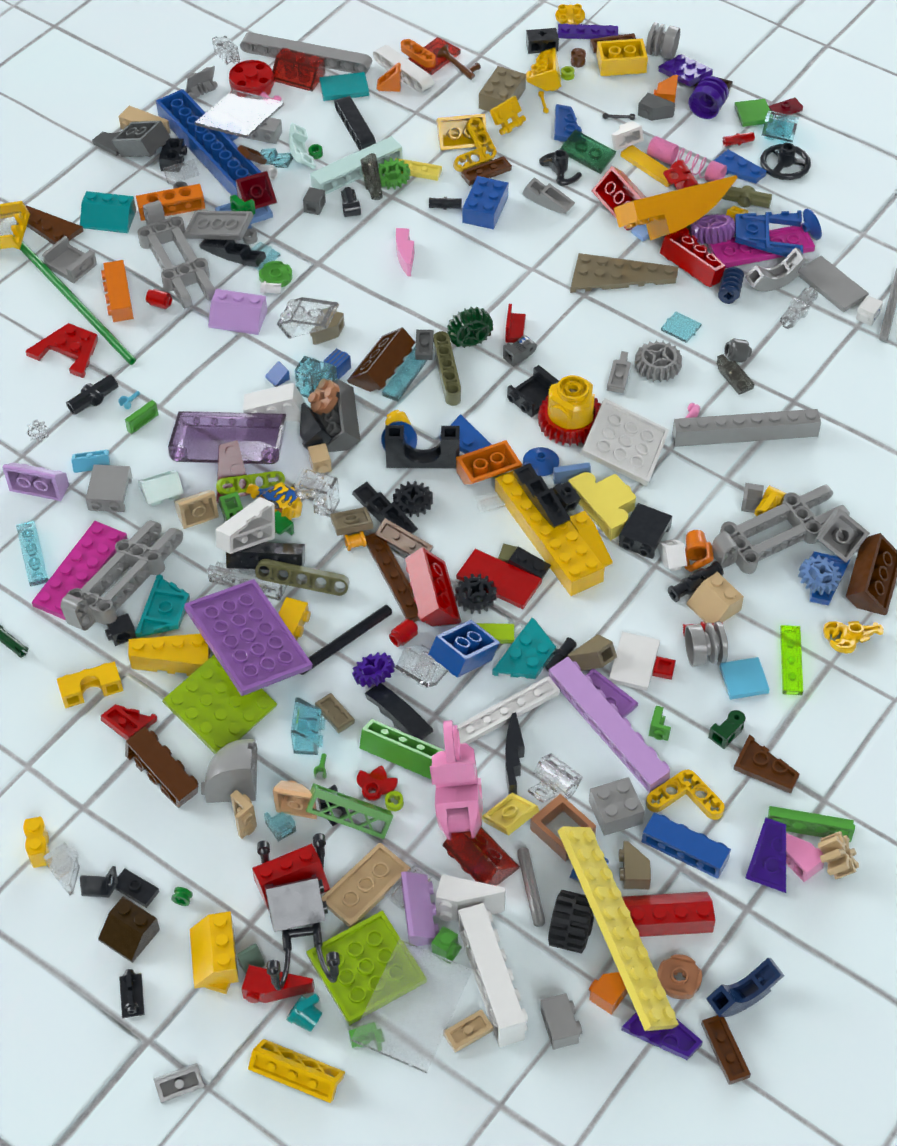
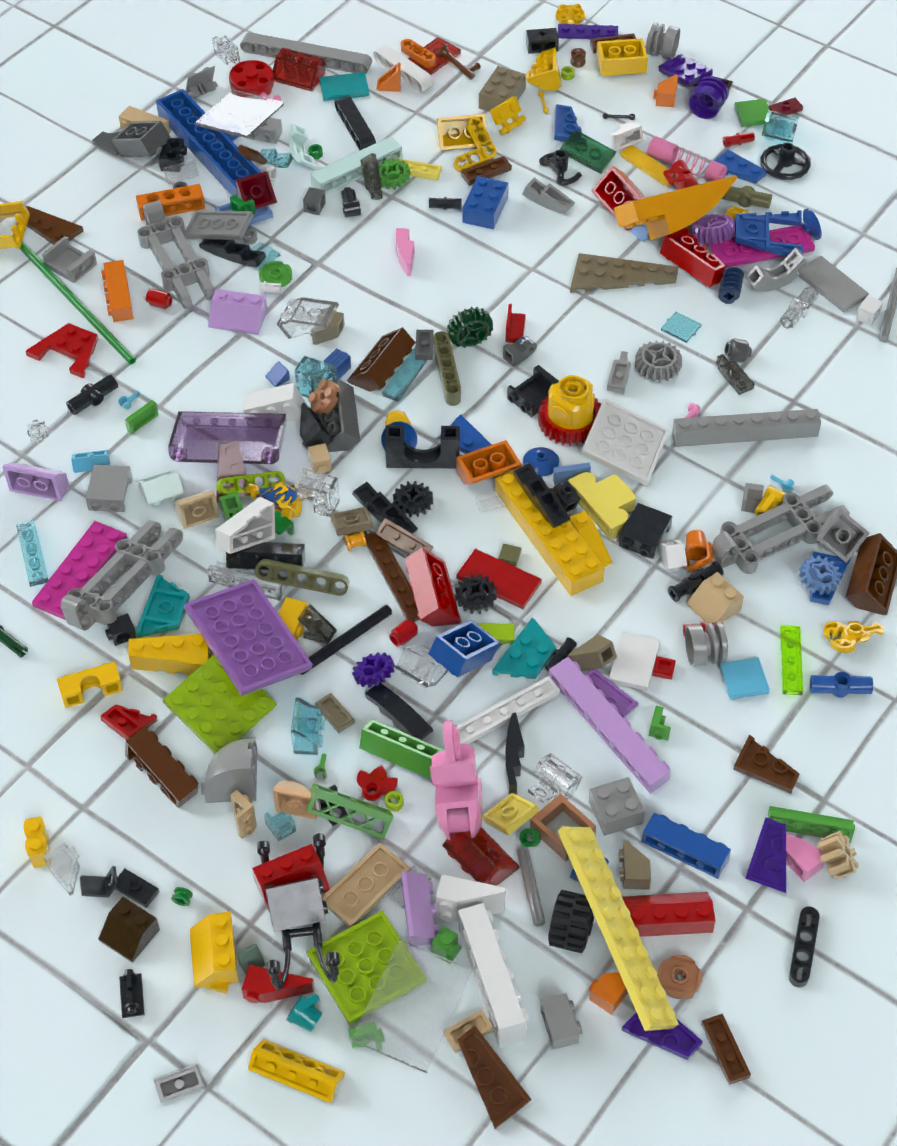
(107, 212): teal slope -> none
(317, 626): none -> clear smoke slope
(494, 1081): none -> reddish brown wing
(528, 562): black plate -> none
(536, 837): none -> green bush
(655, 107): dark grey slope -> none
(685, 788): yellow beam -> none
(728, 730): dark green leg -> none
(737, 997): dark blue arch -> none
(785, 485): none -> medium azure hand
(804, 946): none -> black beam
(849, 684): none -> blue piece

